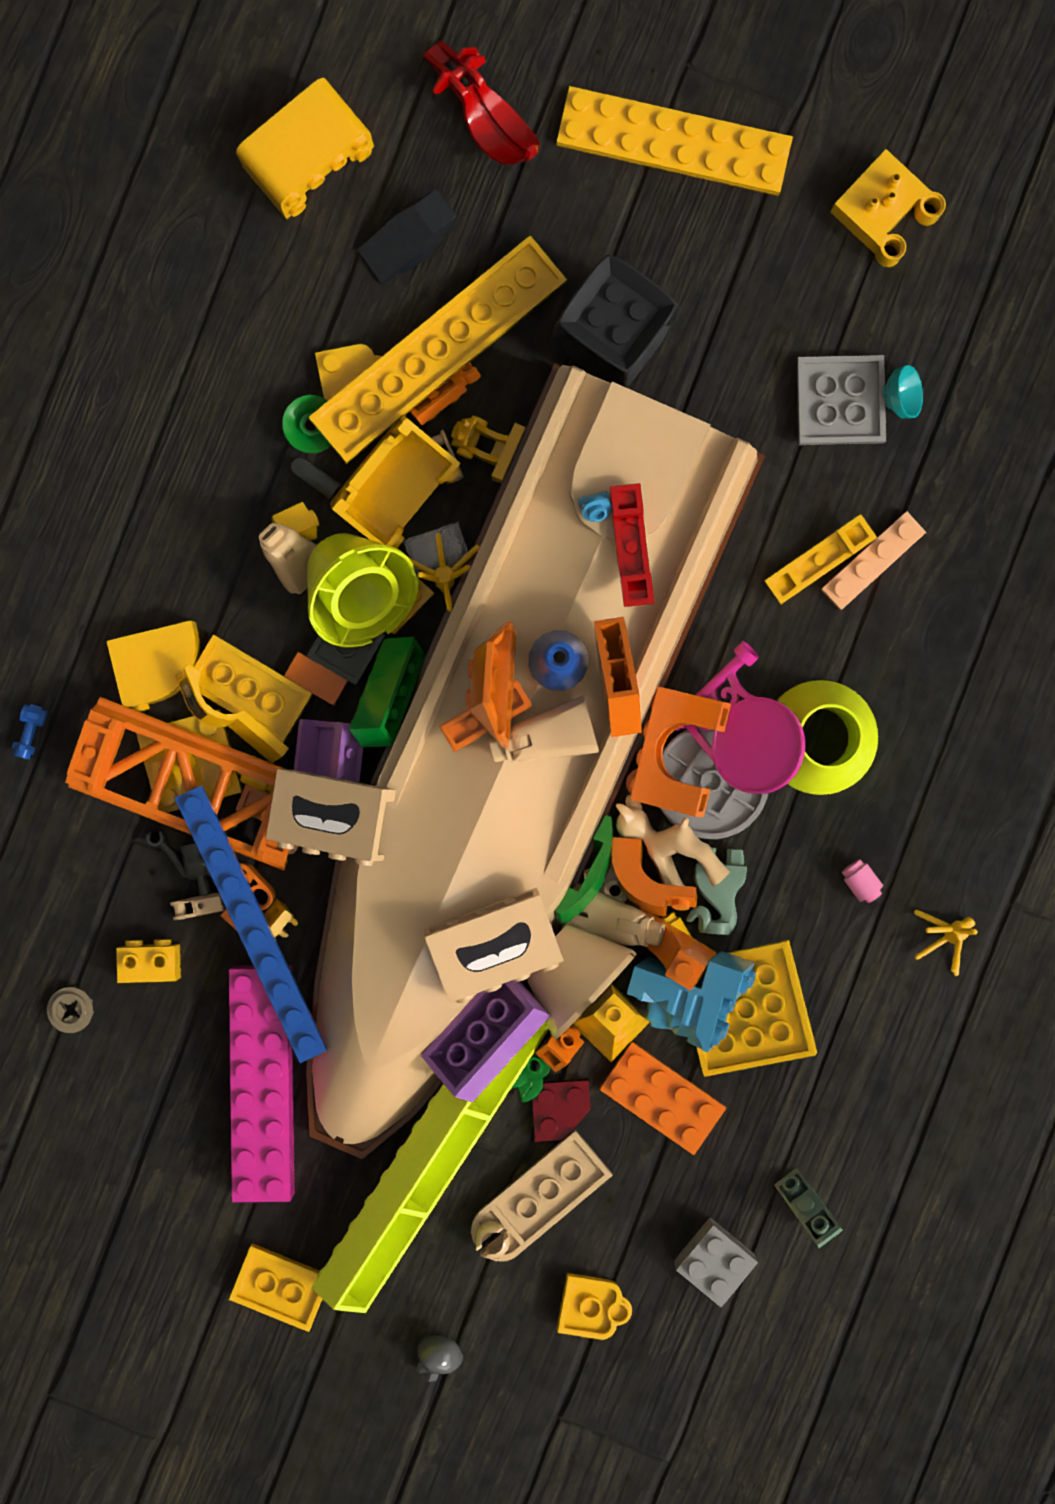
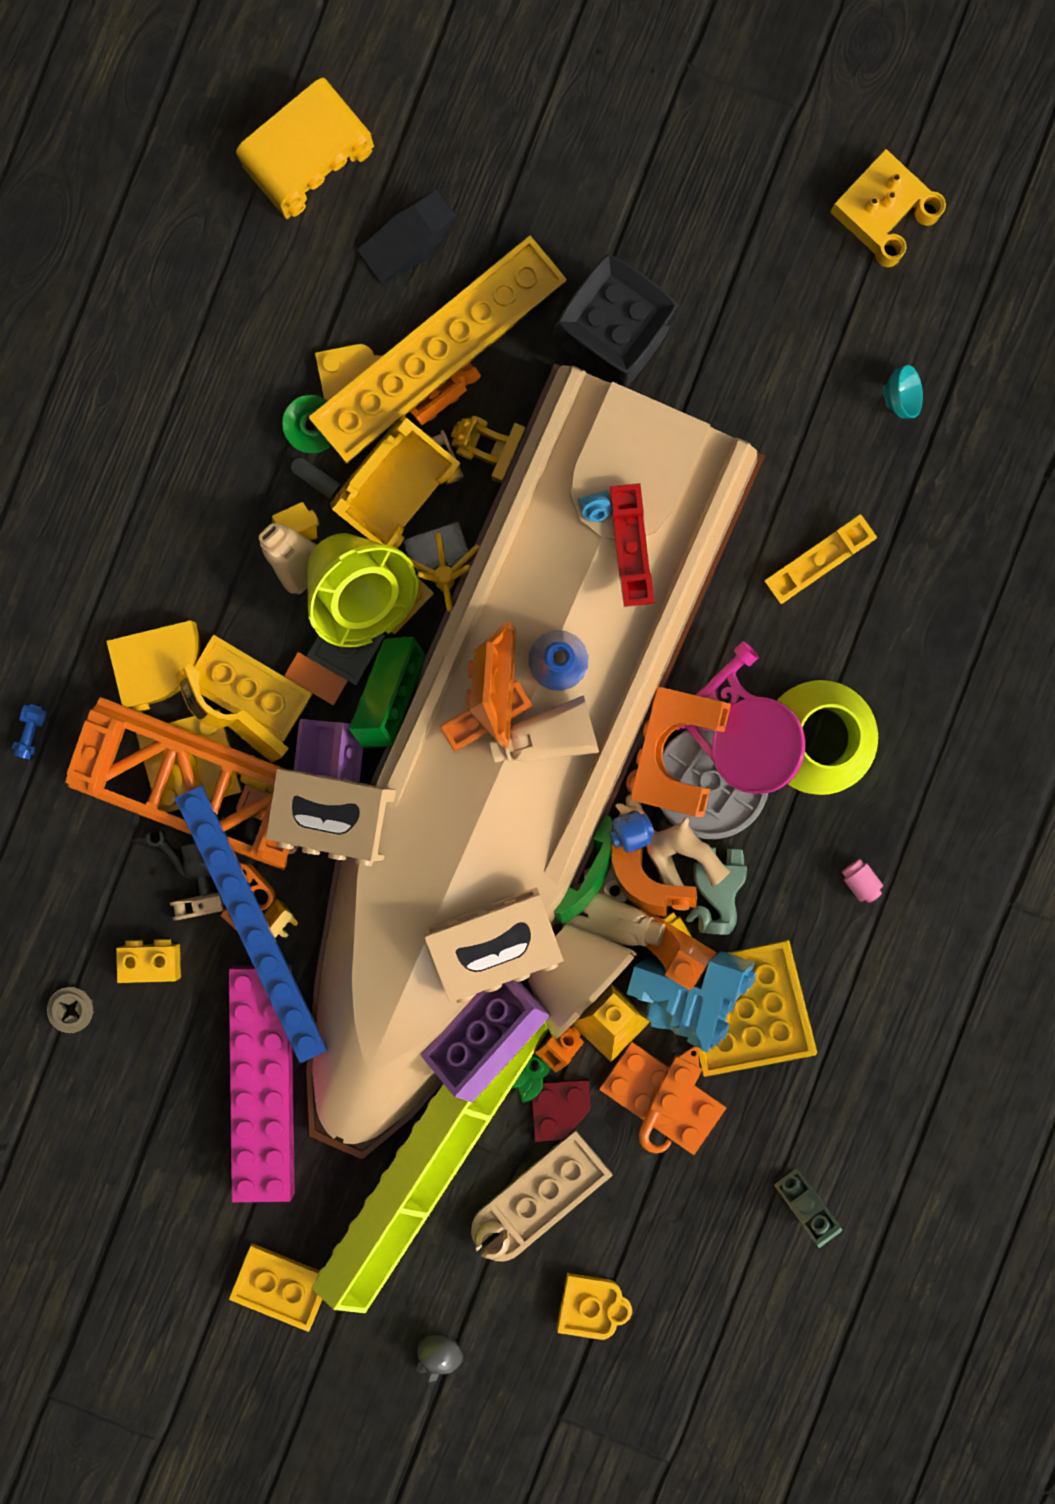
(489, 118): red piece -> none
(618, 677): orange brick -> none
(631, 831): none -> blue head
(670, 1097): none -> orange plate
(674, 141): yellow plate -> none
(715, 1262): light grey brick -> none
(841, 400): light grey plate -> none
(873, 560): light nougat plate -> none
(954, 933): yellow plant -> none

